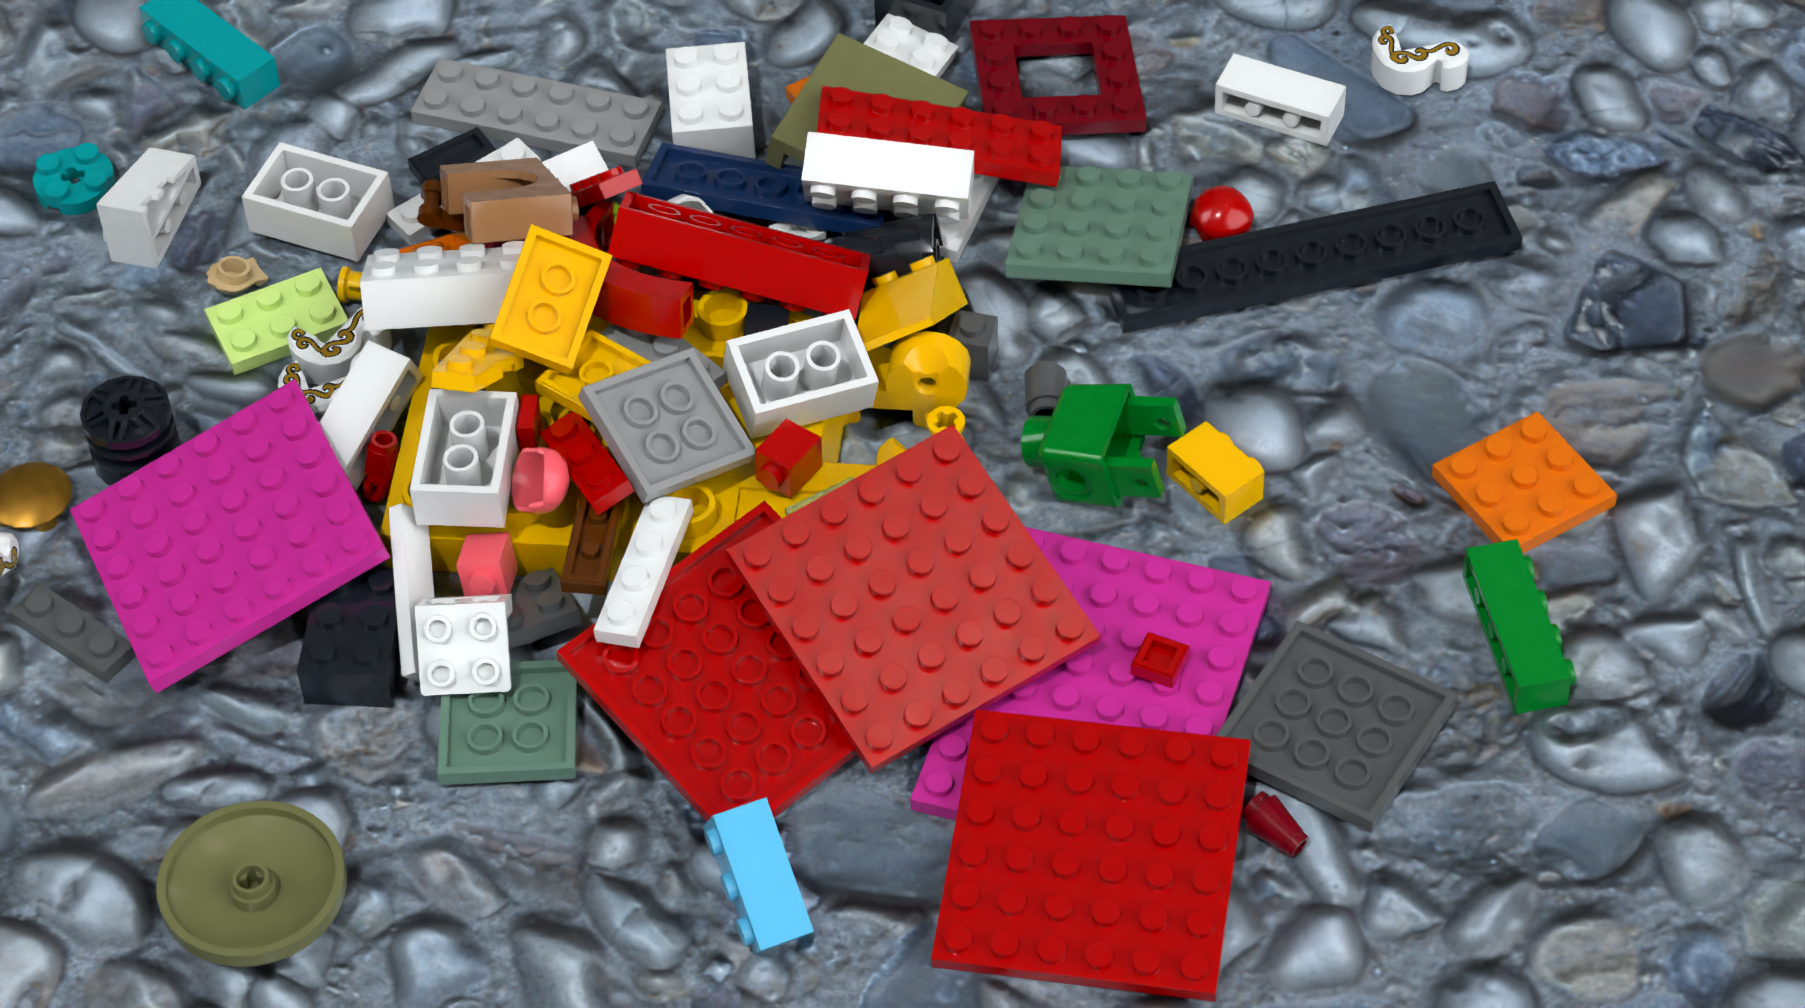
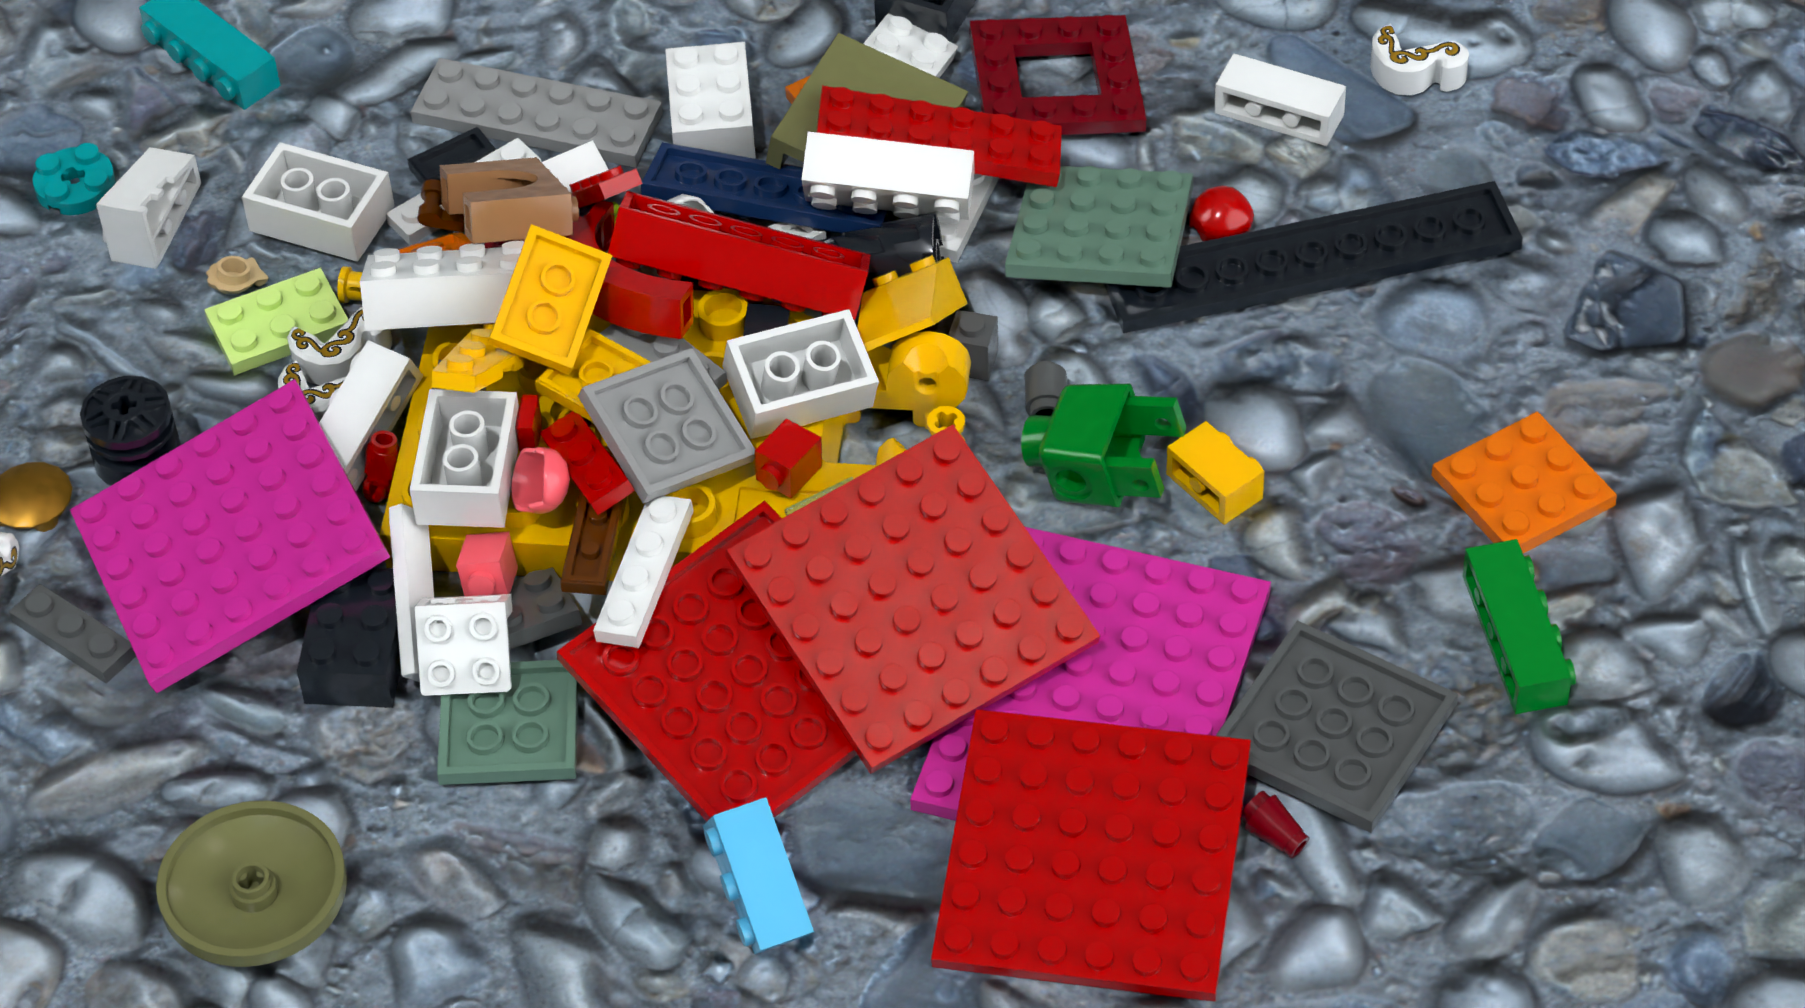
(1160, 660): red tile -> none

